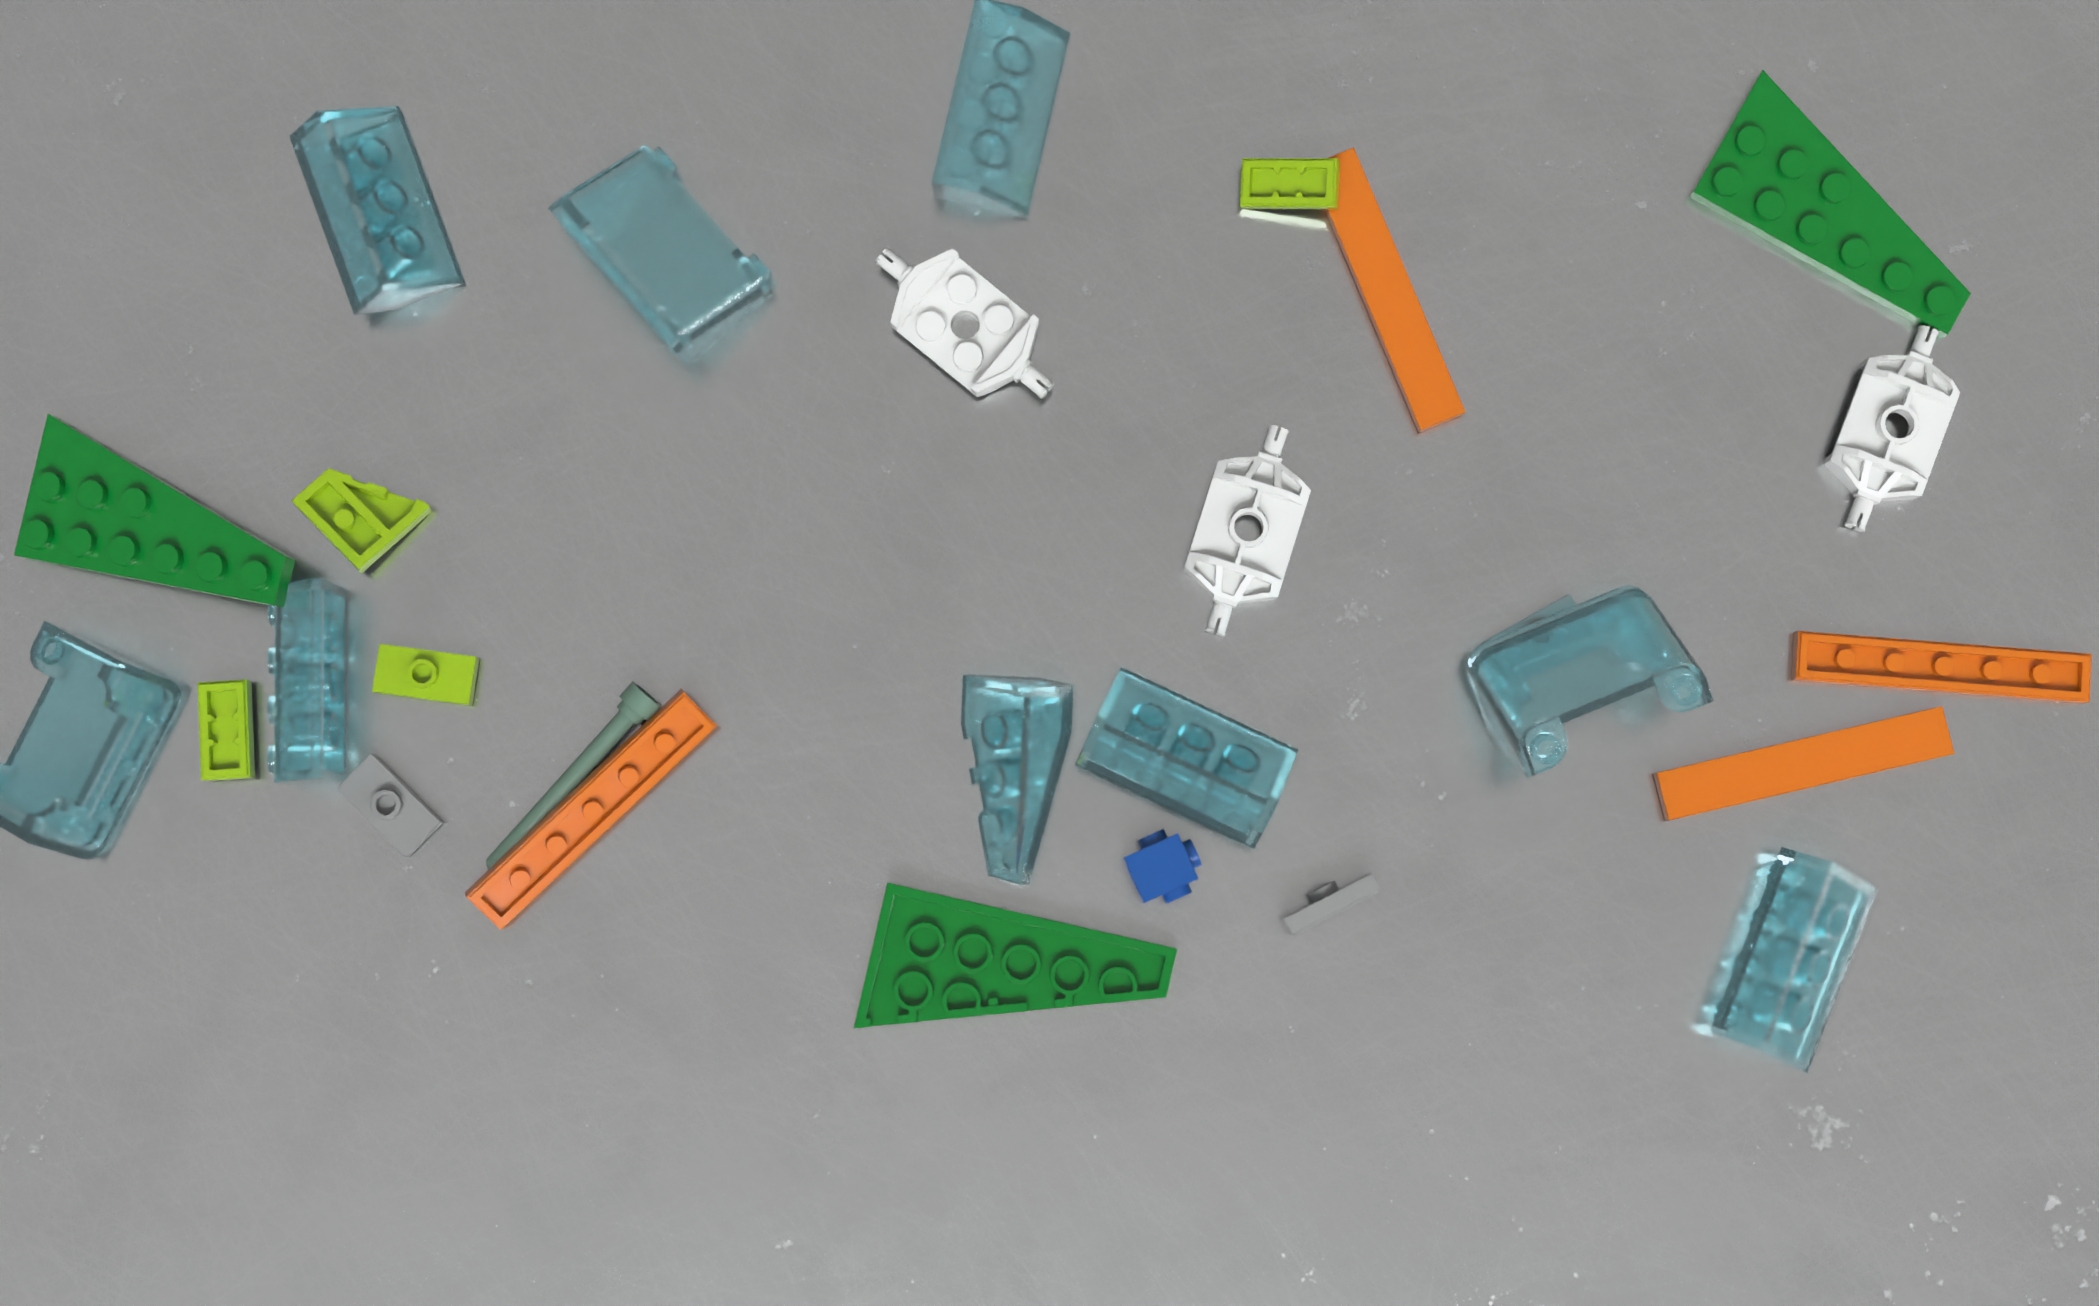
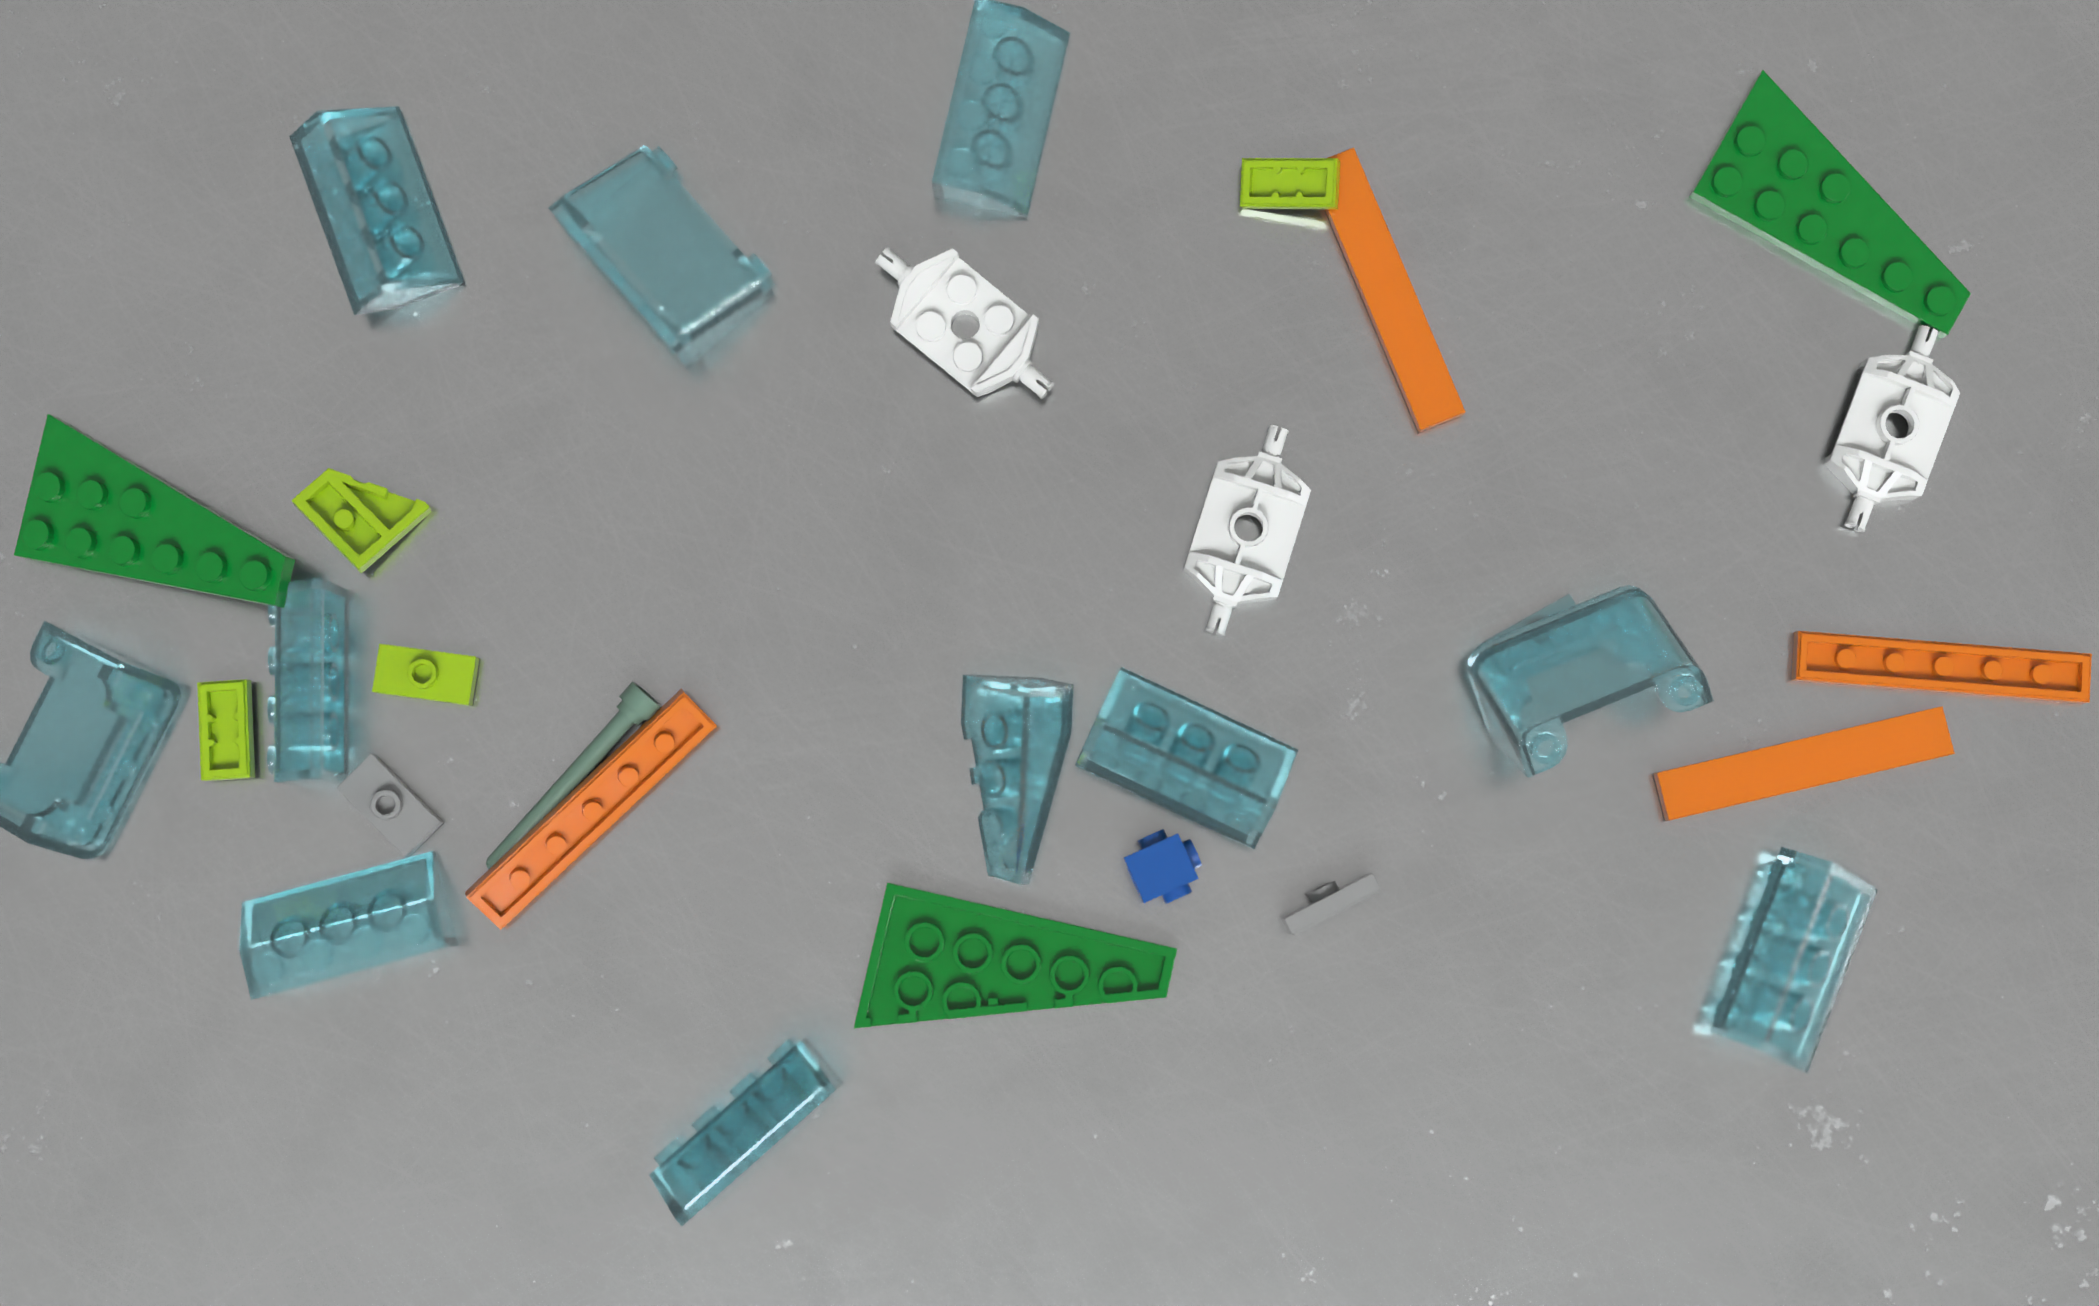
(345, 926): none -> clear light blue slope
(744, 1129): none -> clear light blue slope

